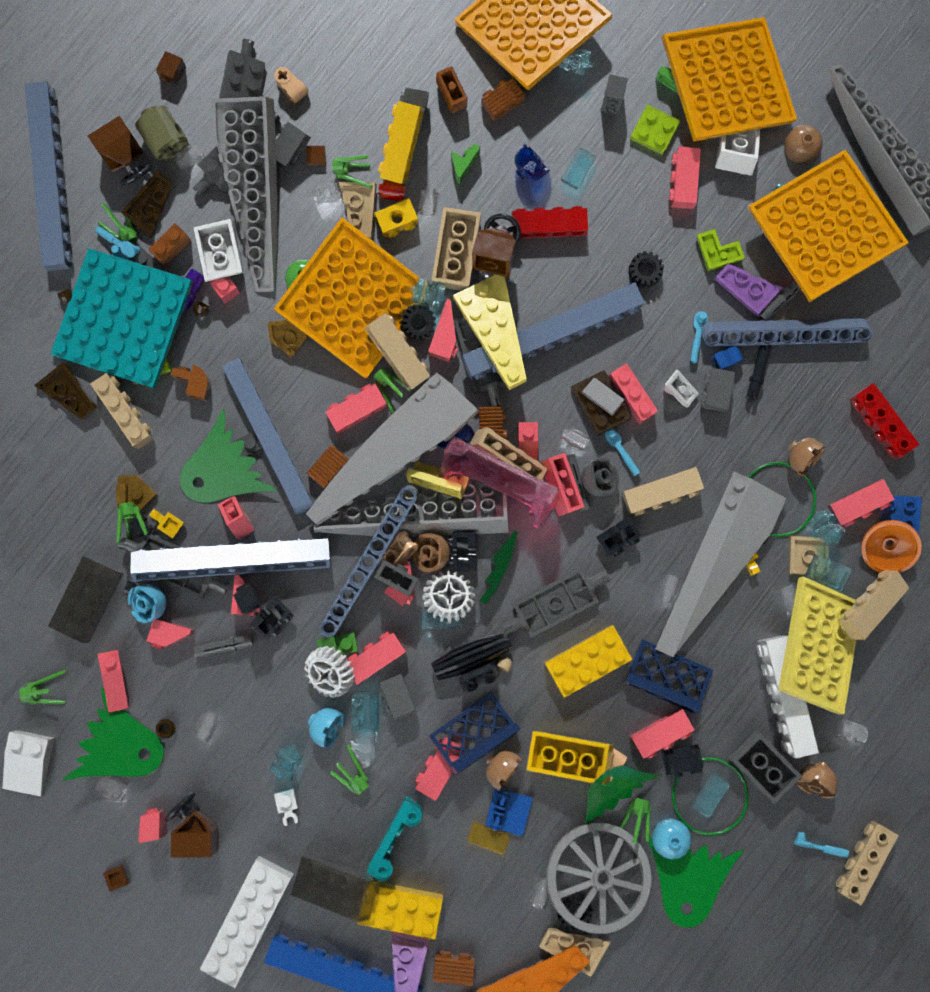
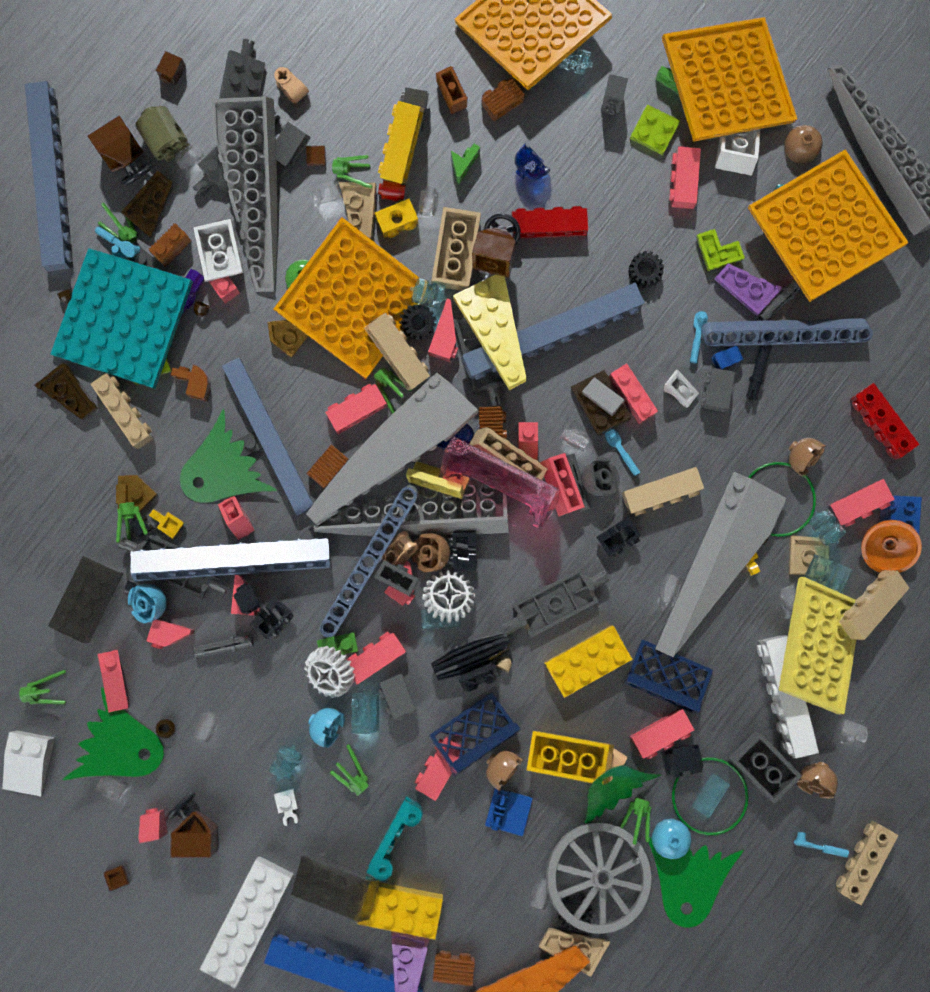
(363, 746): clear brick -> none
(488, 838): clear yellow tile -> none
(501, 561): dark green slope -> none
(578, 168): clear light blue plate -> none

